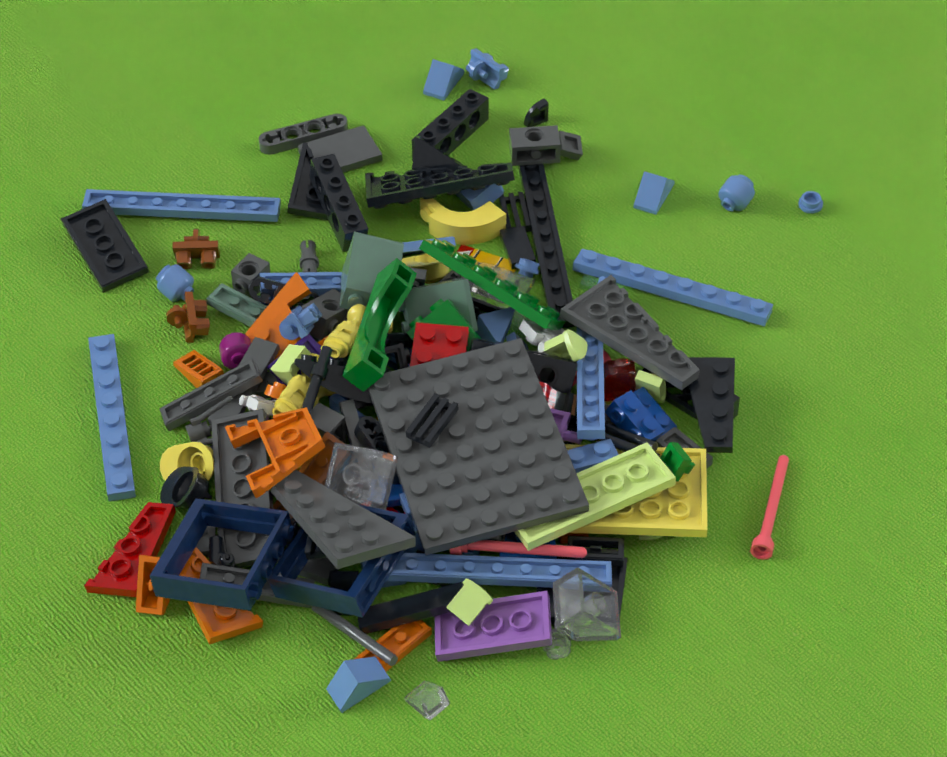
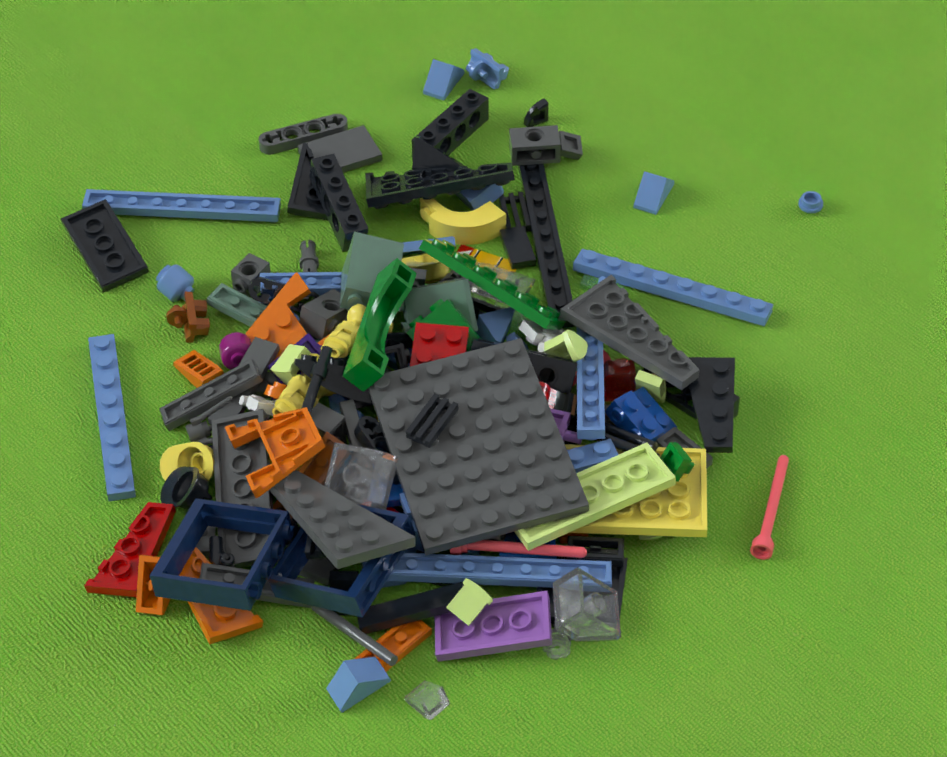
(196, 248): dark orange hips -> none
(299, 322): medium blue hips -> none
(527, 267): medium blue plate -> none
(736, 193): medium blue head -> none

